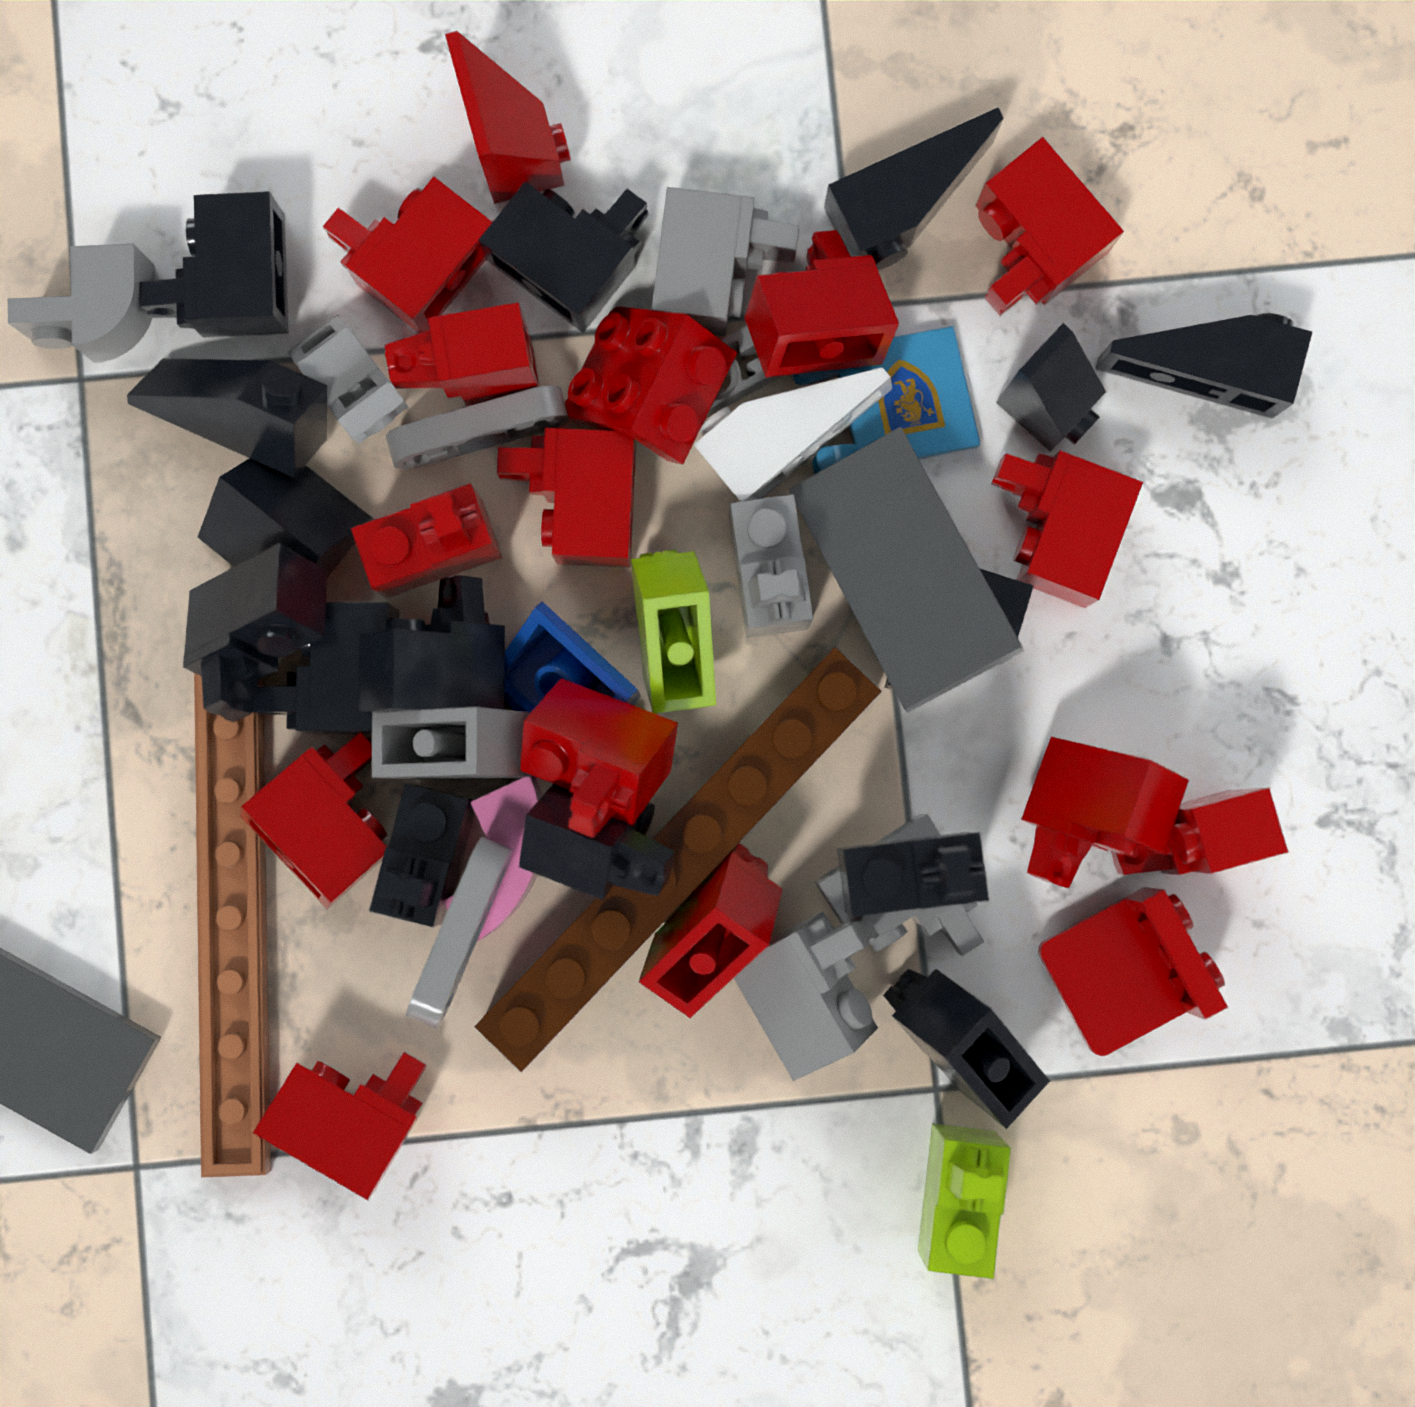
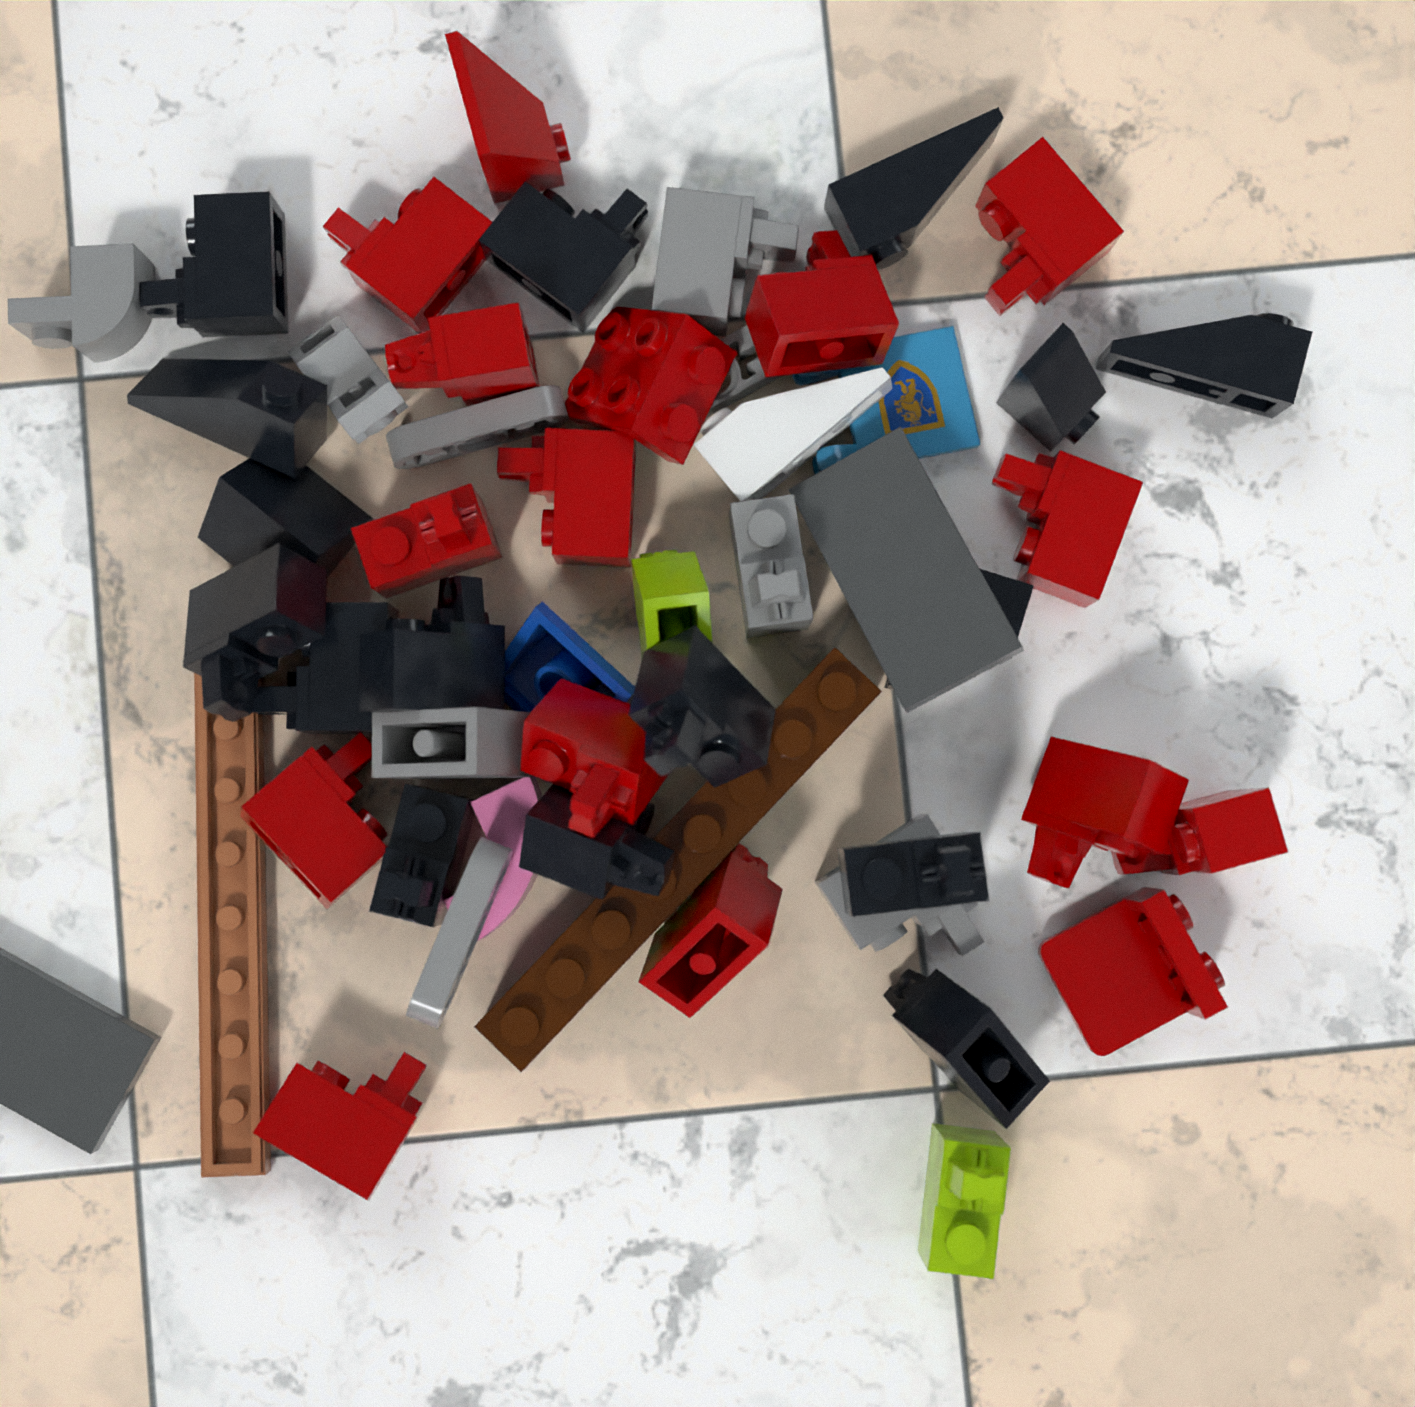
(700, 711): none -> black hinge
(806, 996): light grey hinge -> none

